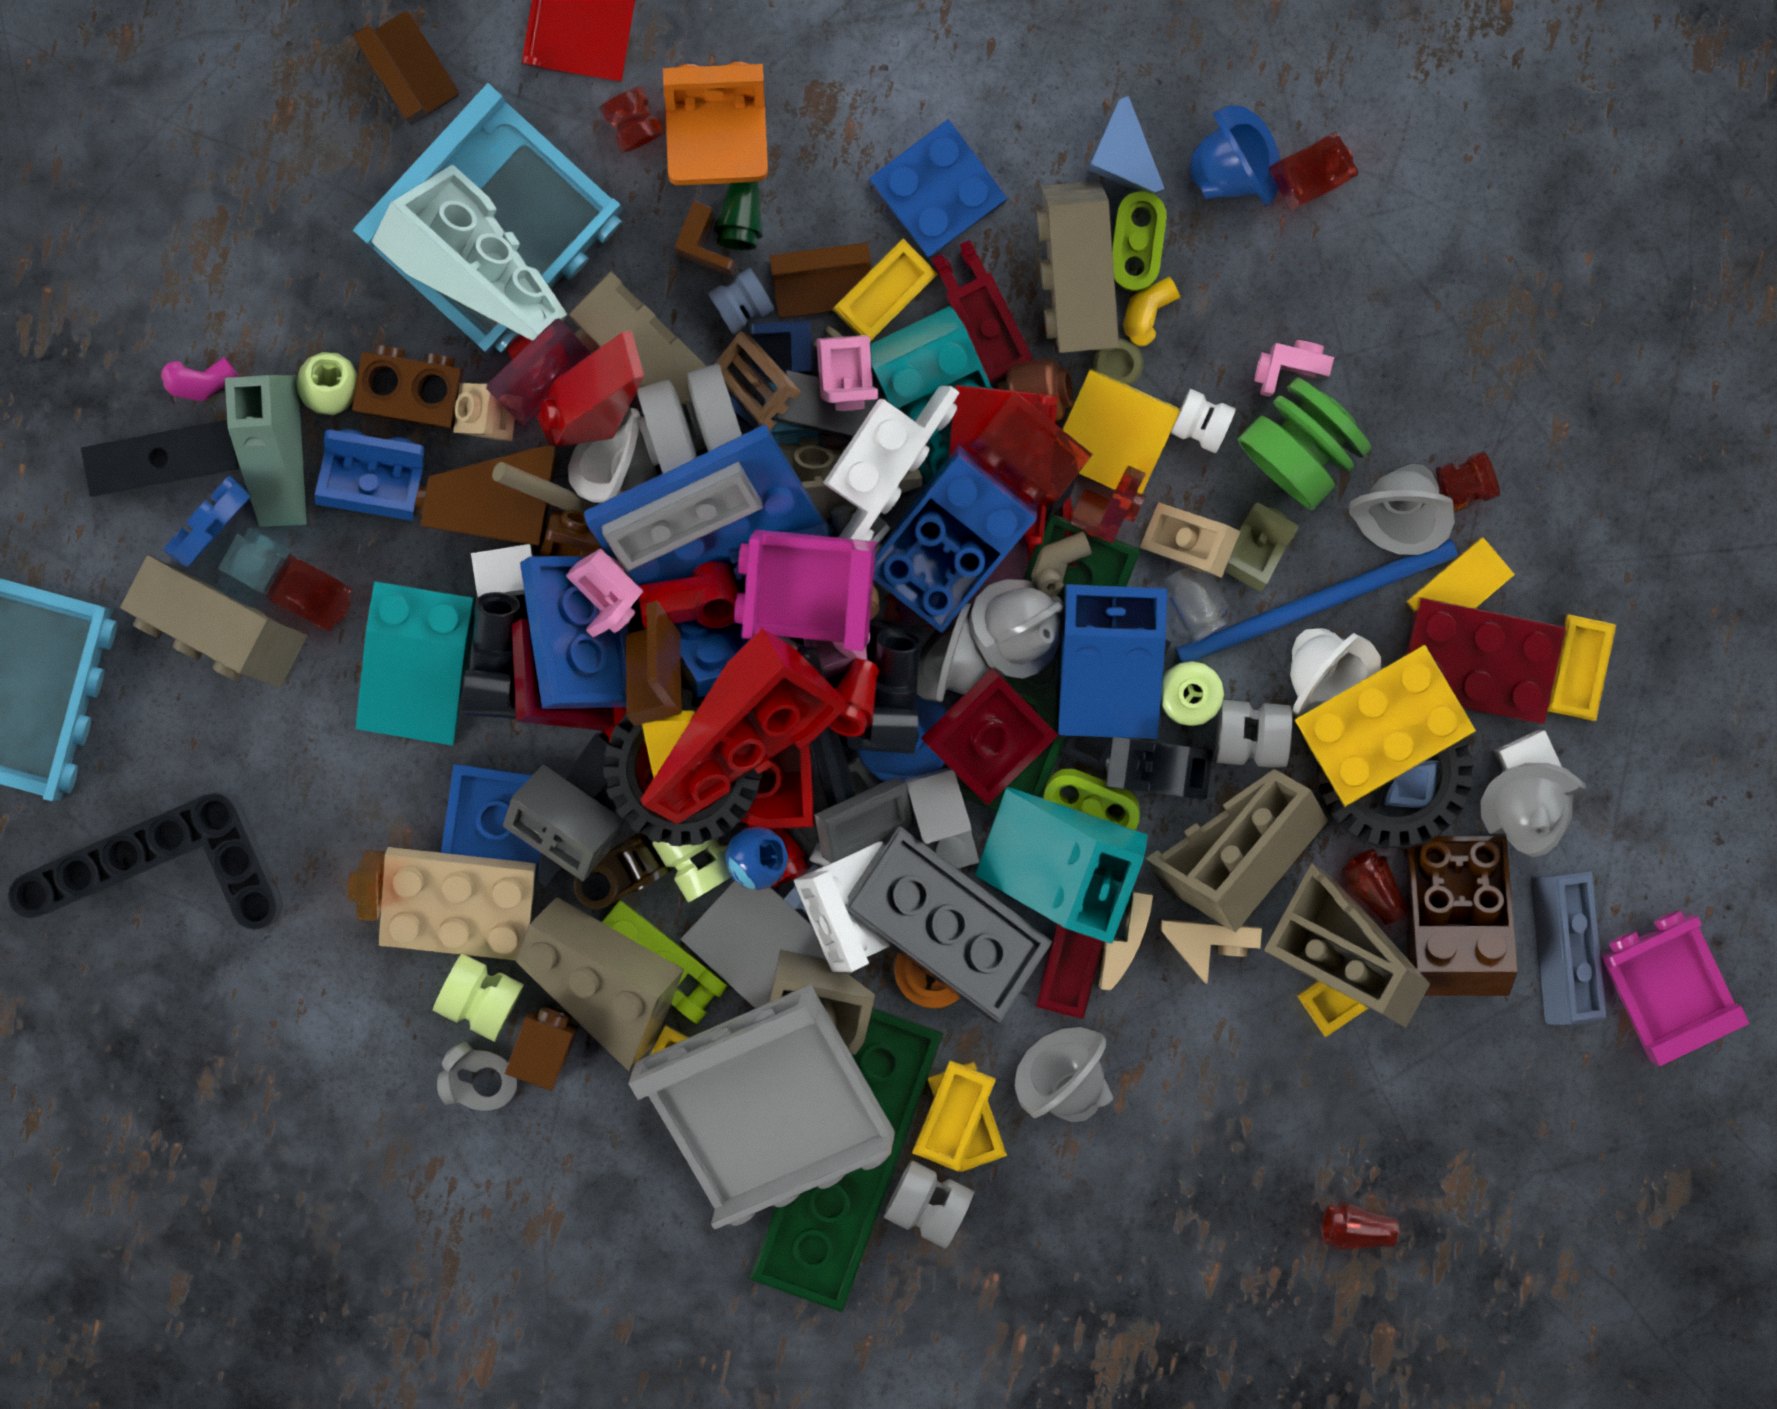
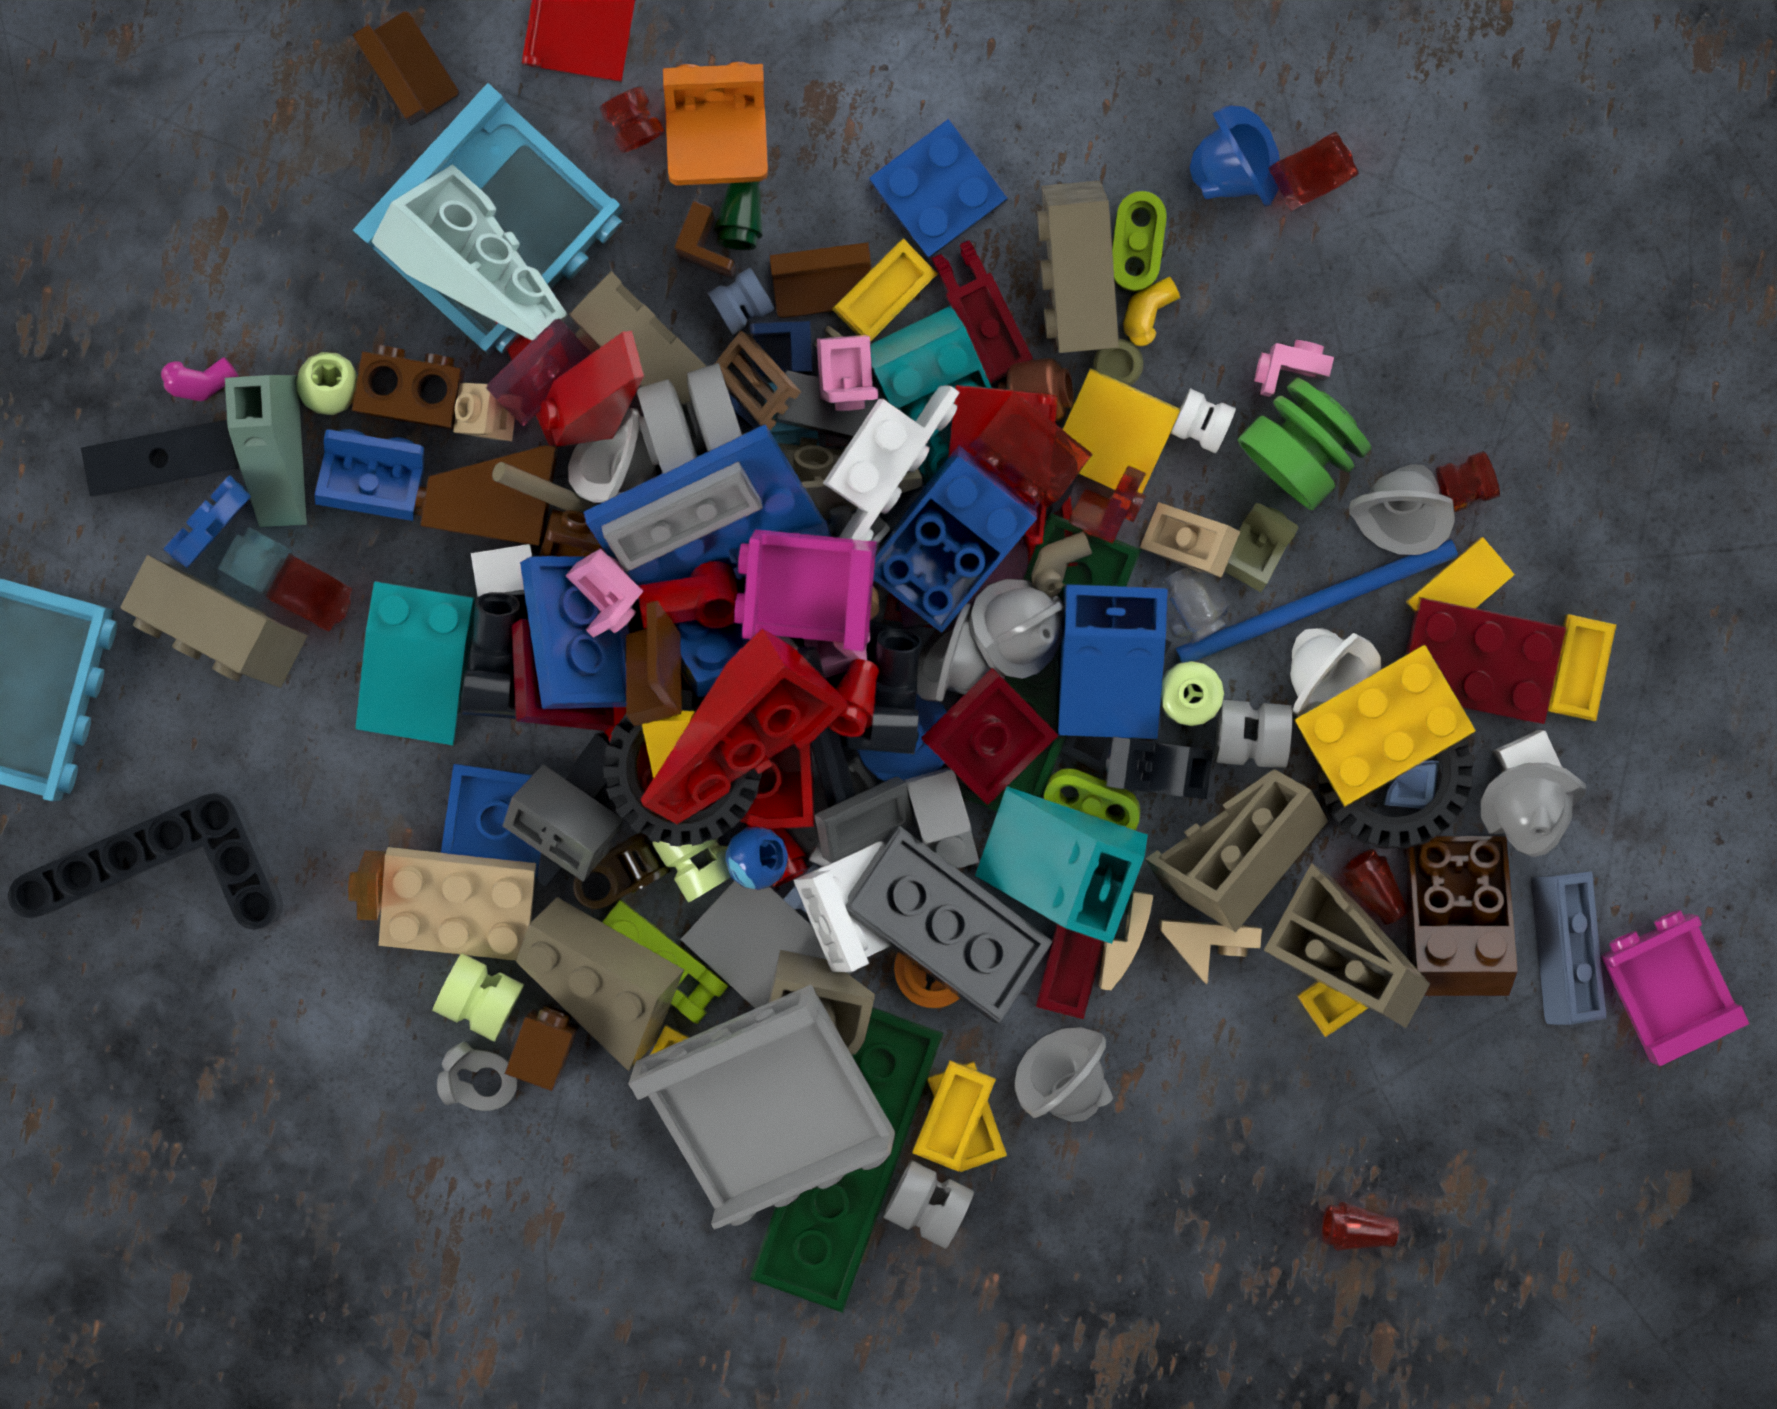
(1125, 153): medium blue slope -> none

